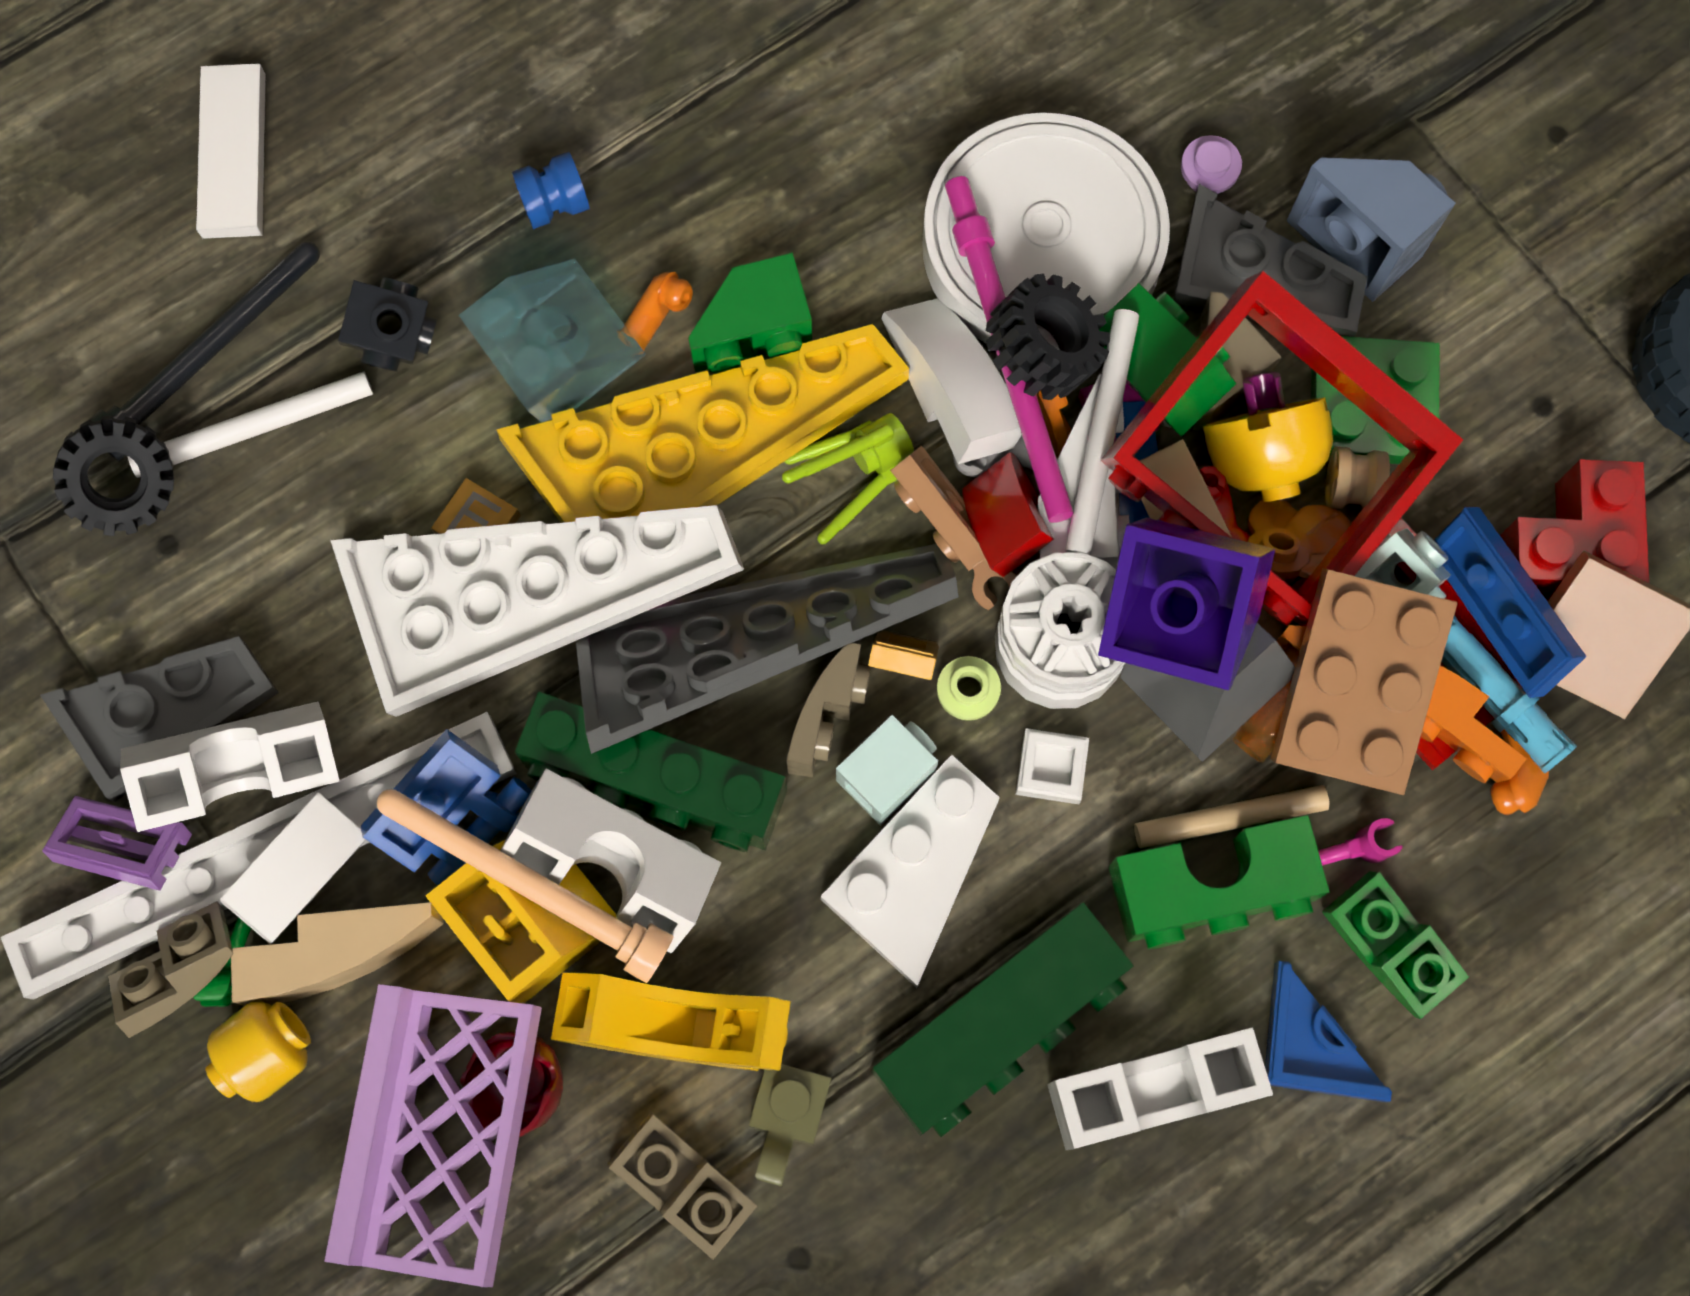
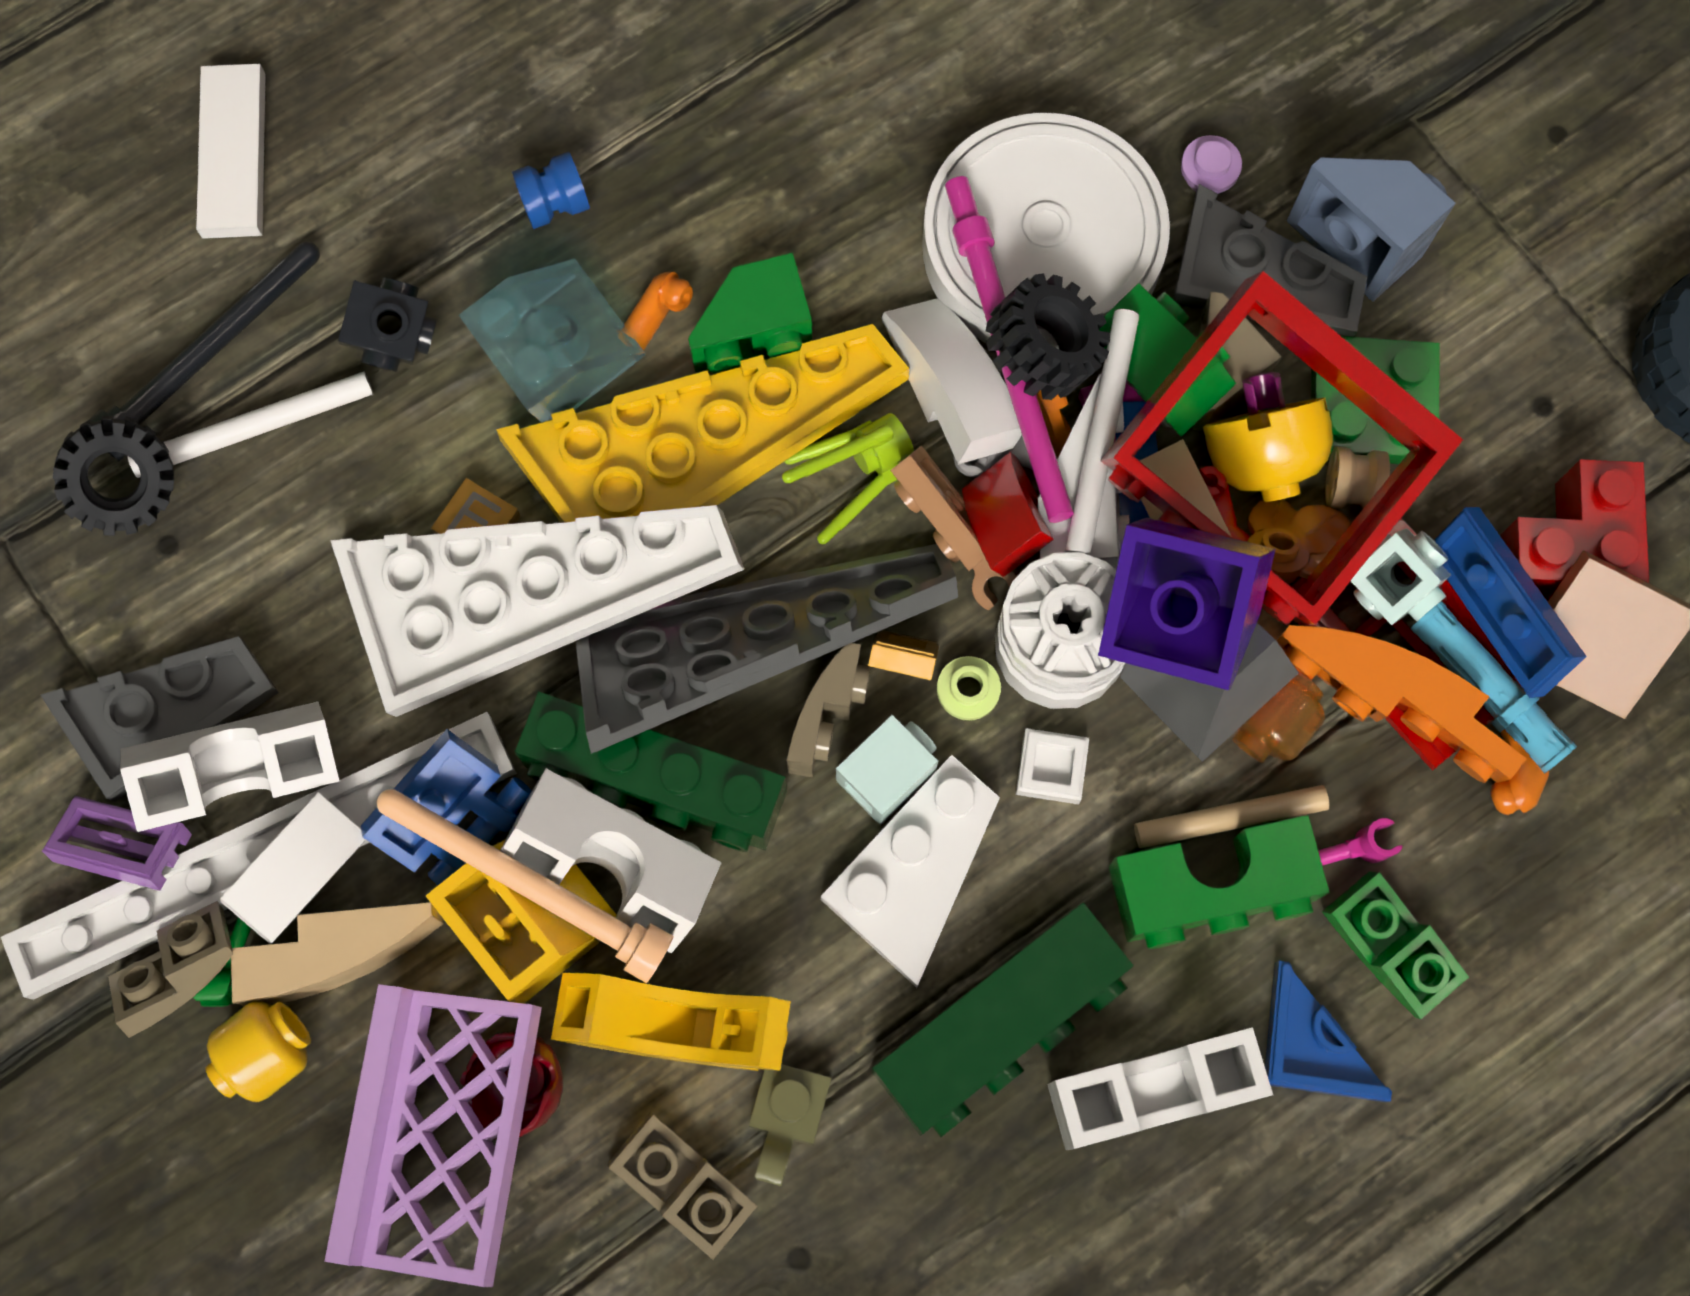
(1363, 681): medium nougat plate -> none

